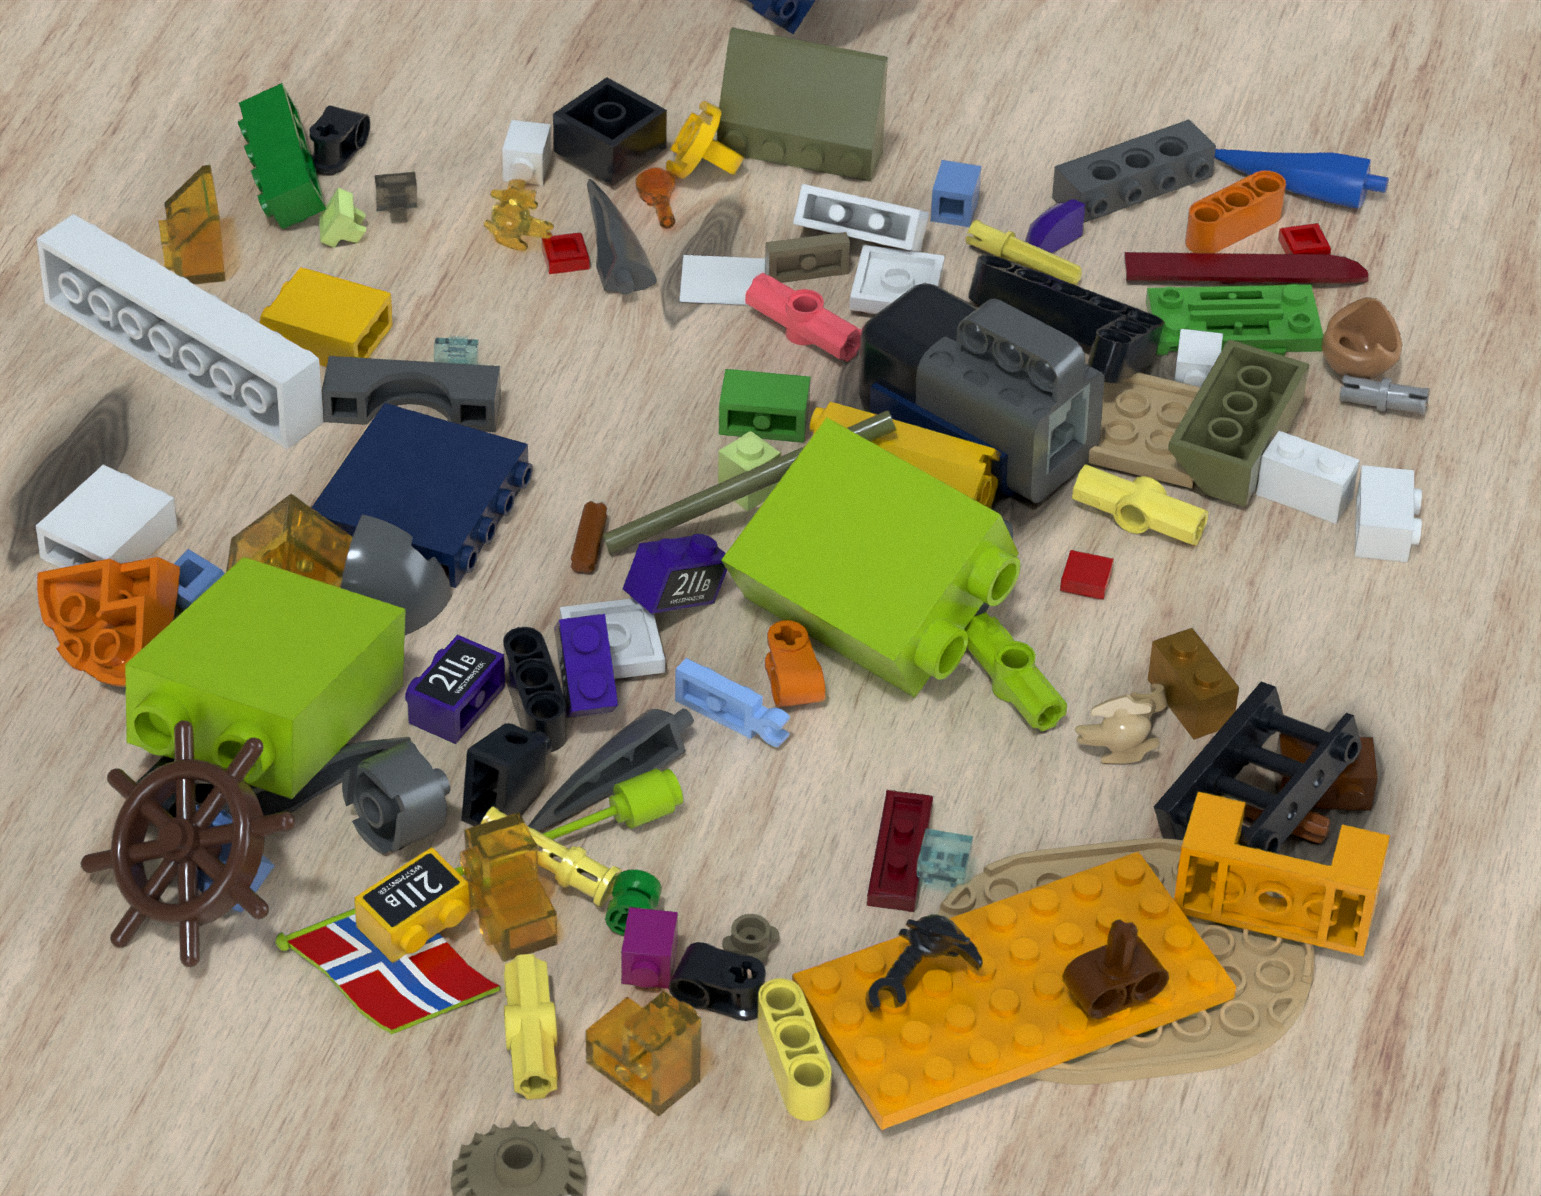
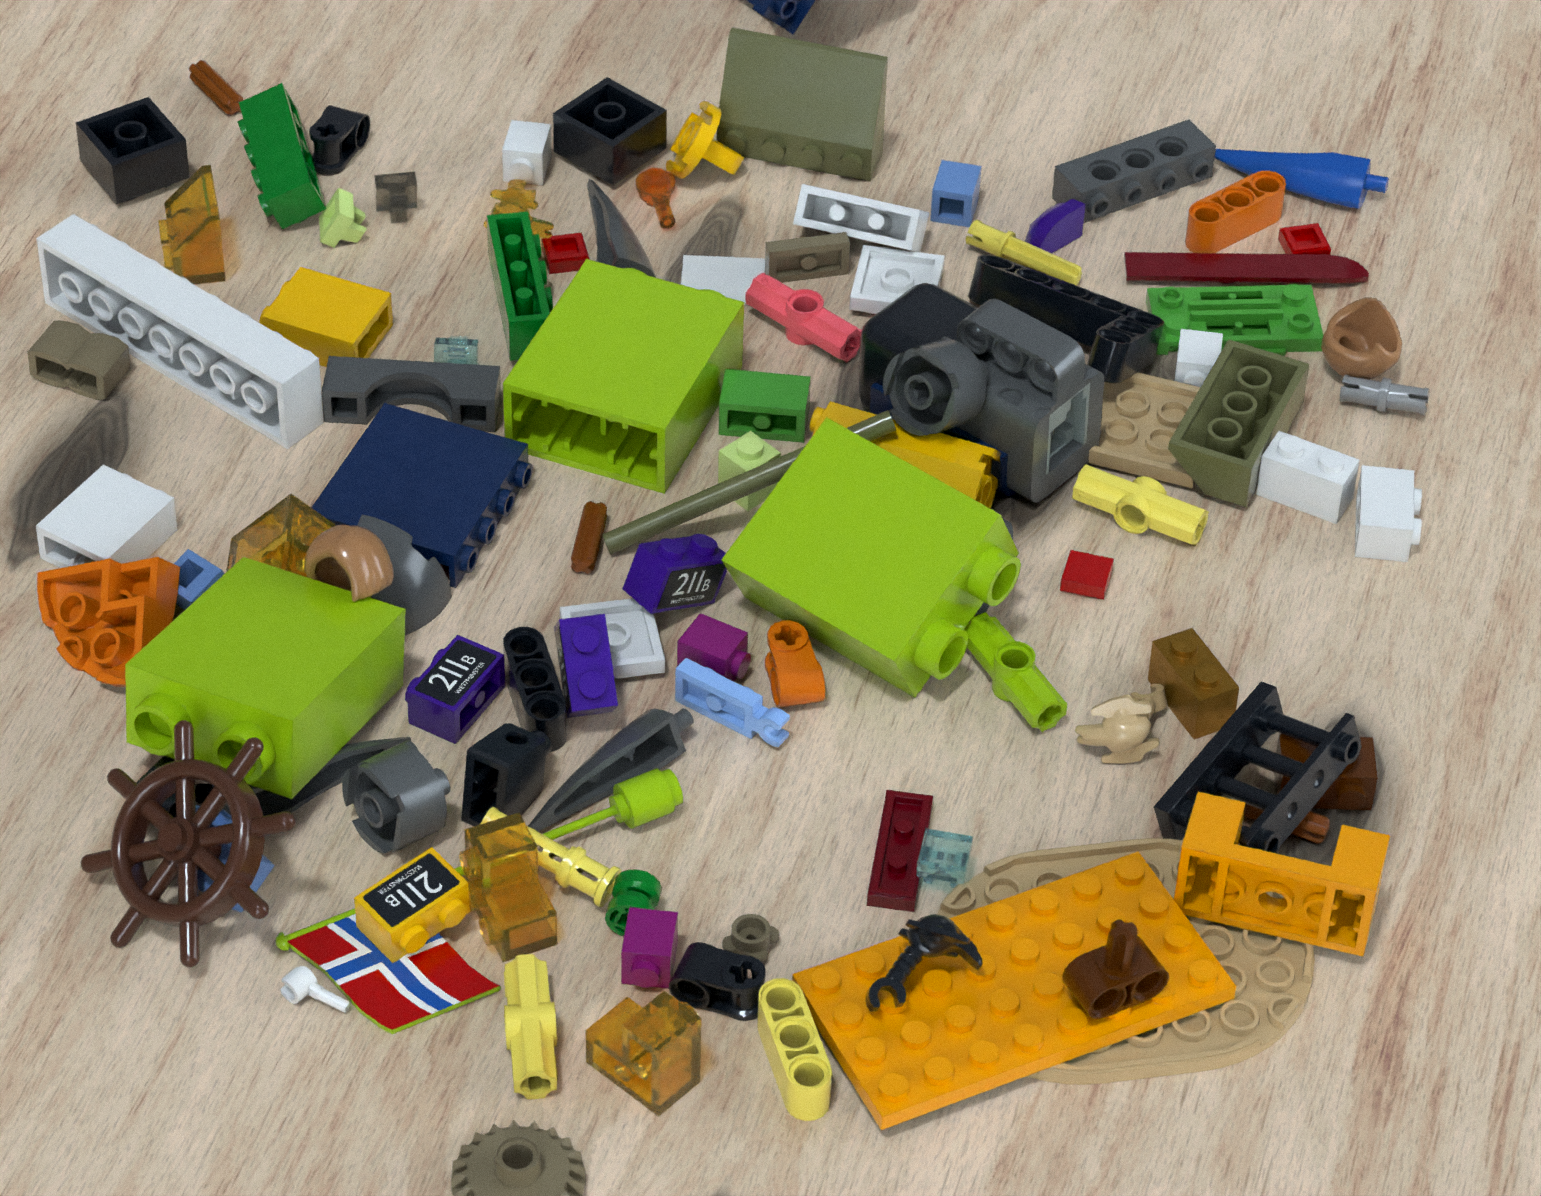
(79, 359): none -> dark tan brick
(132, 150): none -> black brick
(215, 87): none -> dark orange axle
(303, 982): none -> white hand
(356, 561): none -> medium nougat piece
(518, 278): none -> green brick
(624, 375): none -> lime brick
(715, 647): none -> magenta brick
(935, 386): none -> dark grey brick

